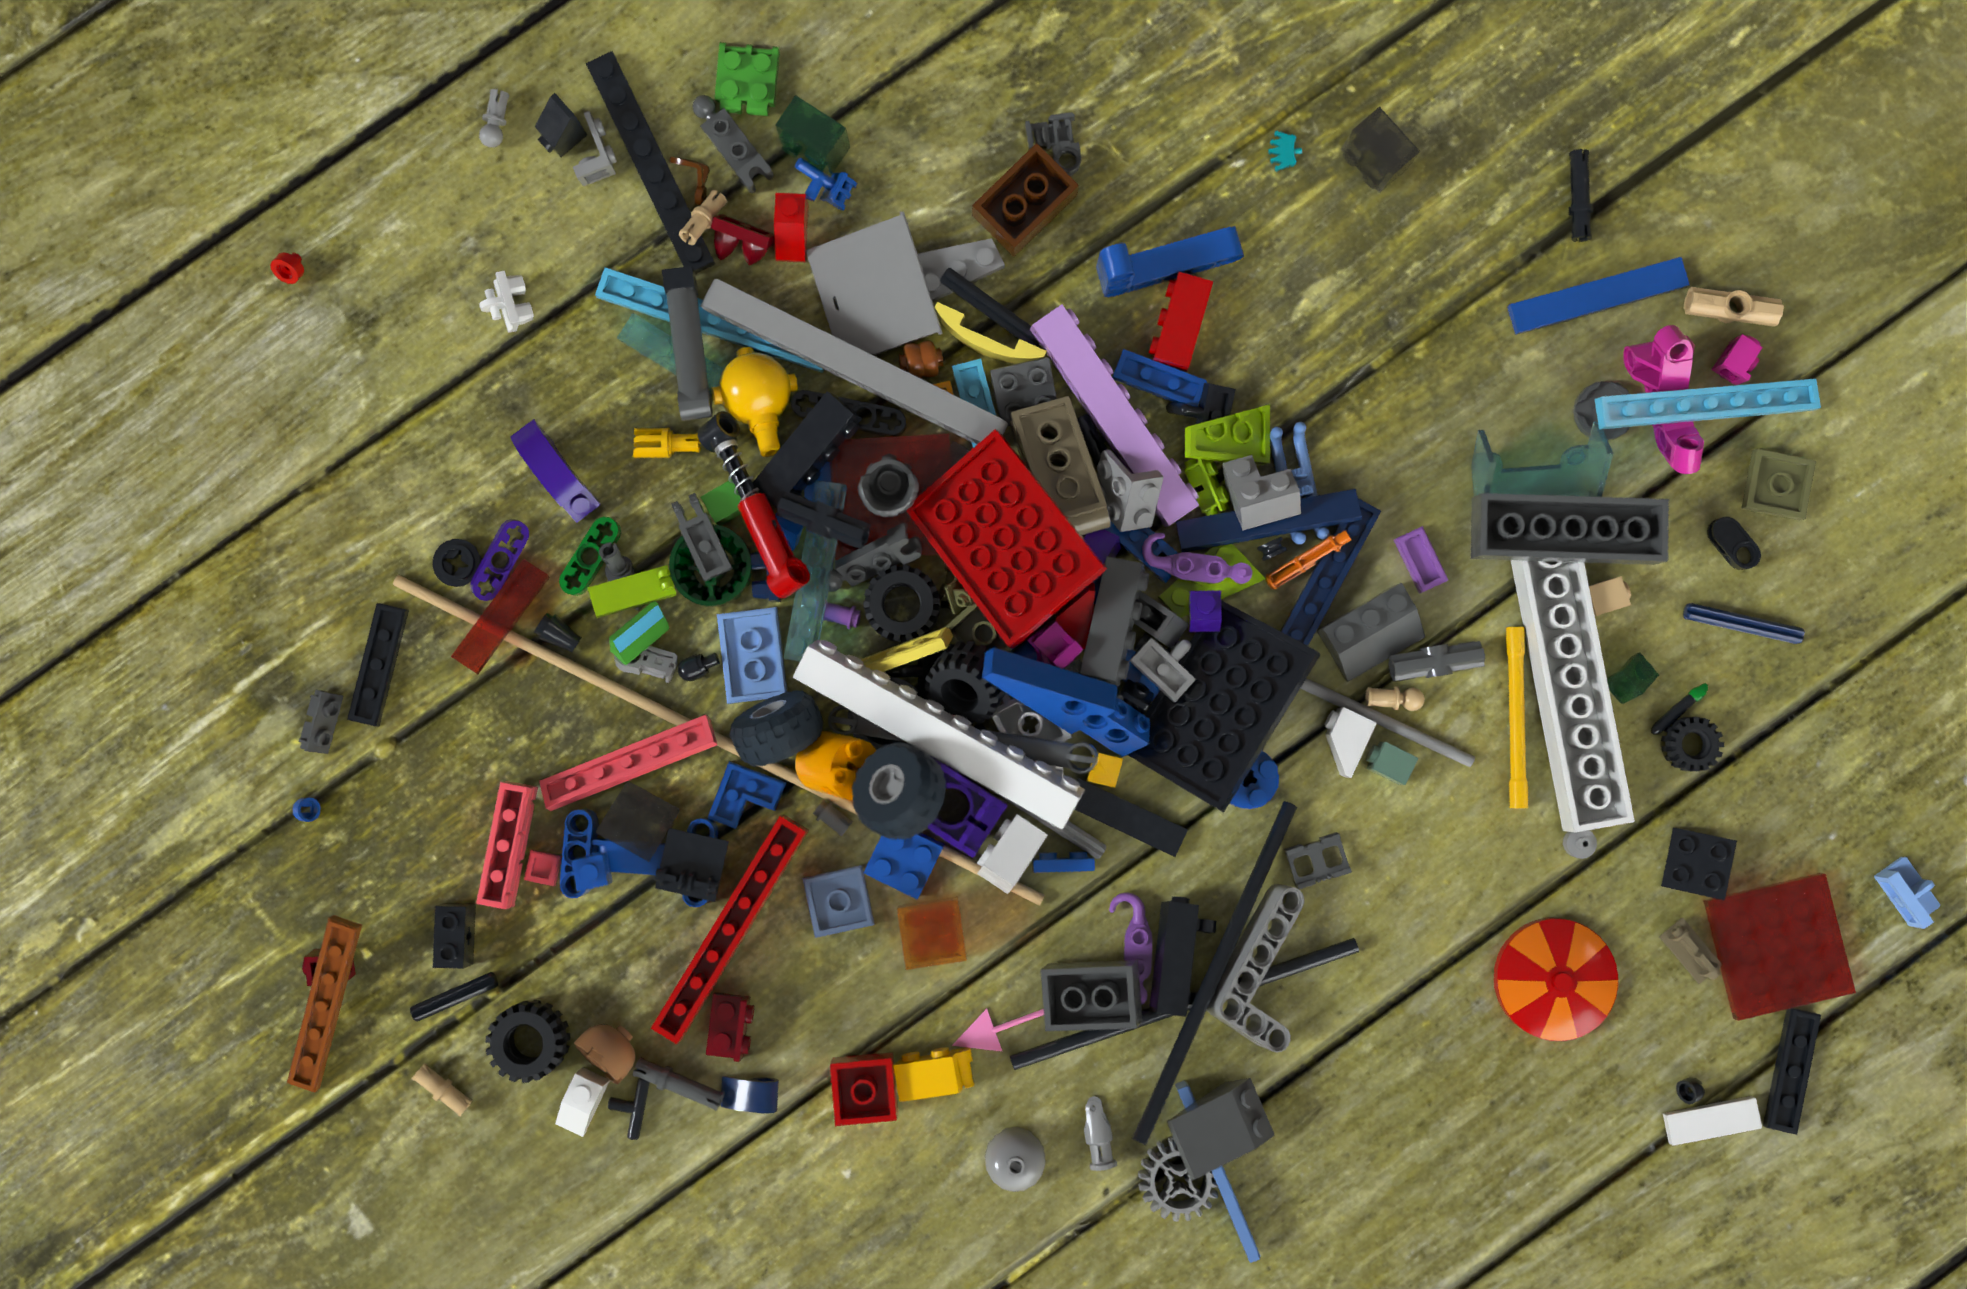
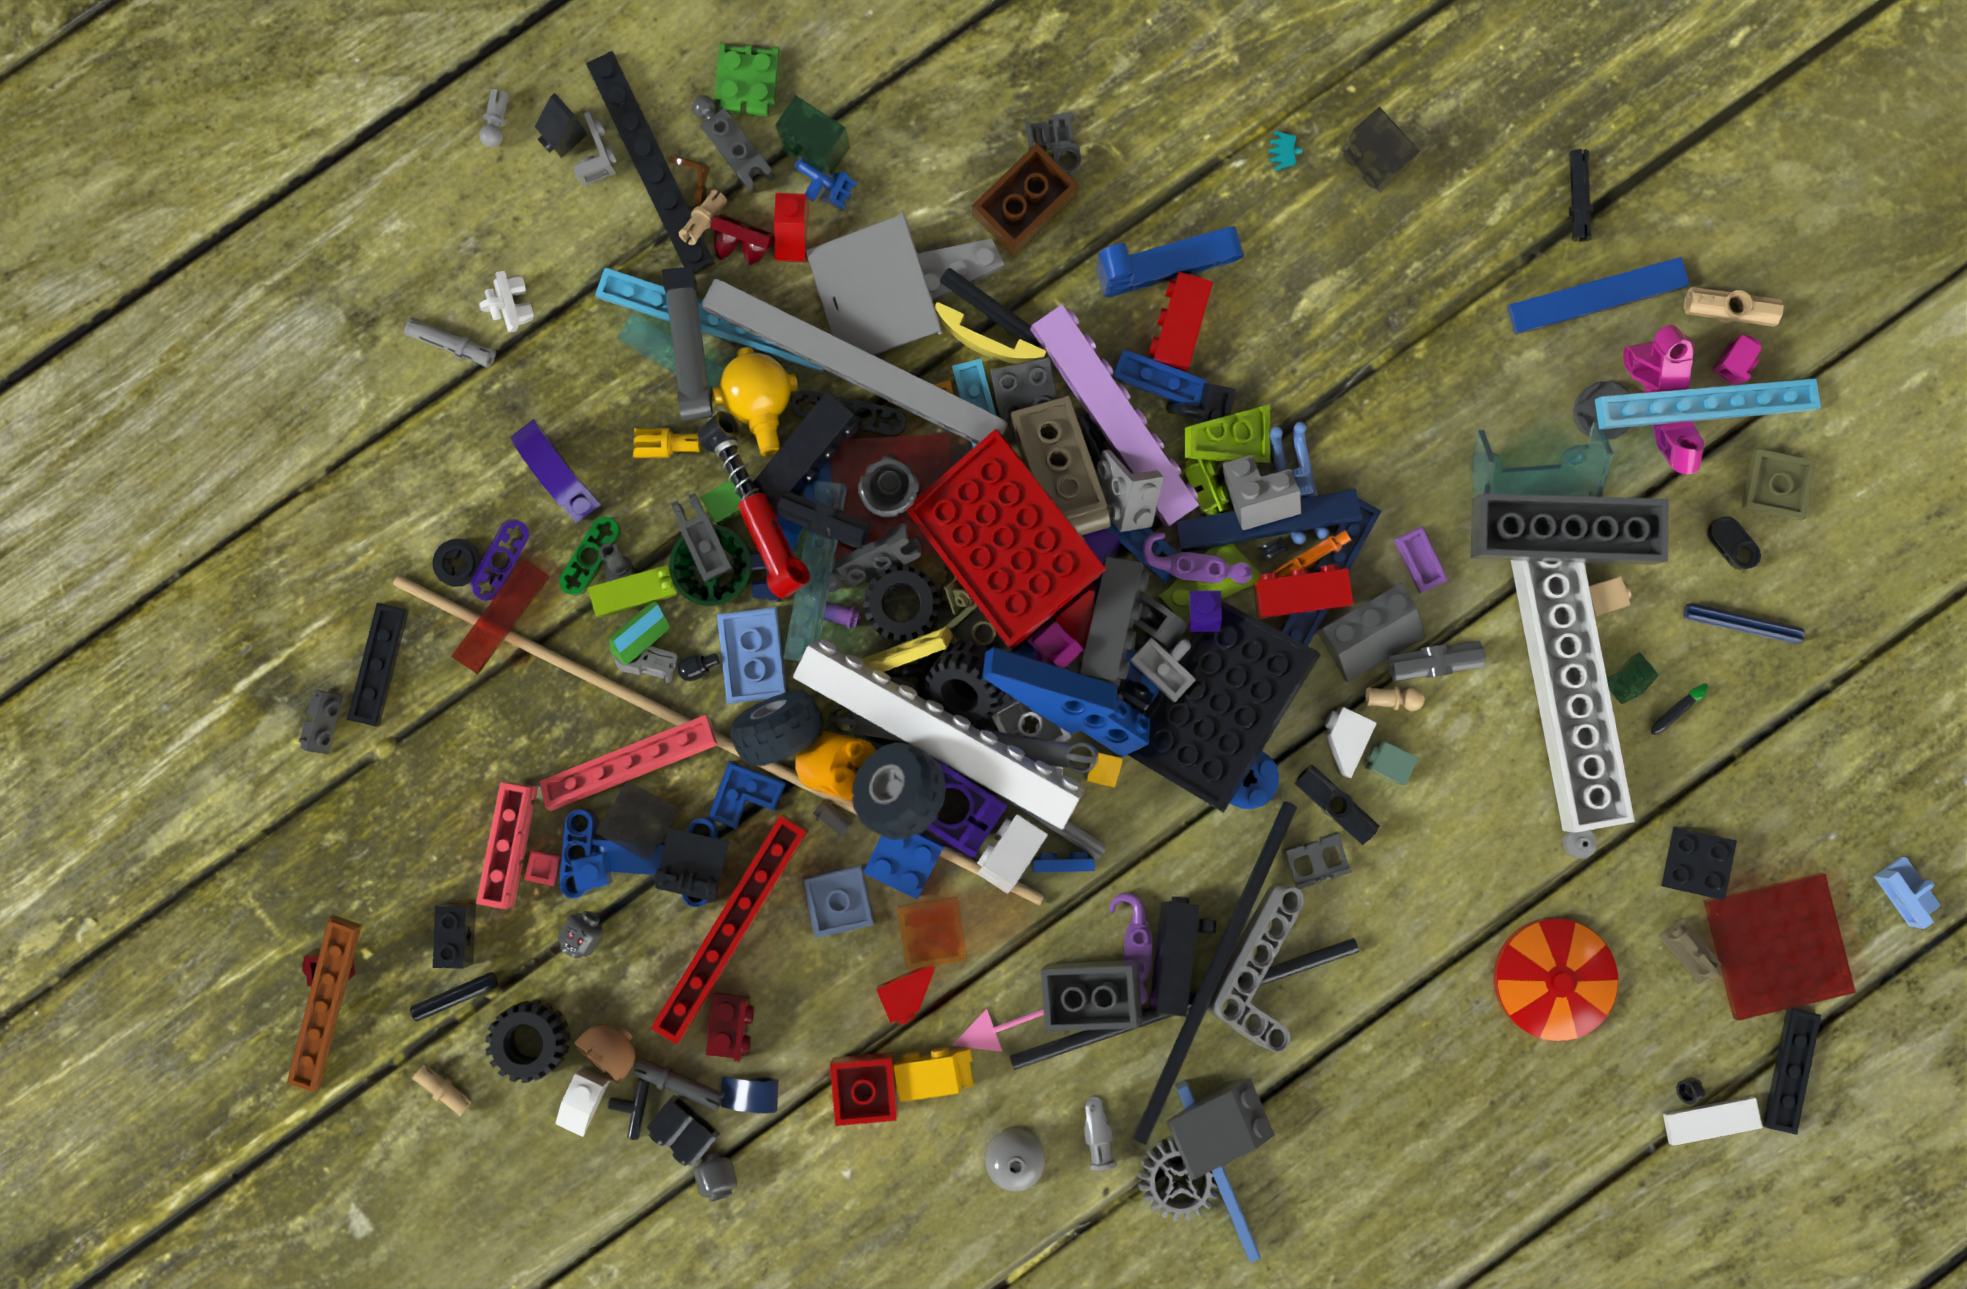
(287, 267): red tile -> none
(305, 816): blue hinge -> none
(462, 347): none -> light grey pin
(557, 632): black cone -> none
(580, 934): none -> dark grey head
(682, 1131): none -> black brick
(715, 1177): none -> dark grey head
(905, 994): none -> red slope
(921, 359): dark orange piece -> none
(1130, 819): black tile -> none
(1302, 591): none -> red brick
(1351, 816): none -> black piece
(1388, 723): light grey piece -> none
(1518, 783): yellow piece -> none
(1710, 741): black tyre -> none

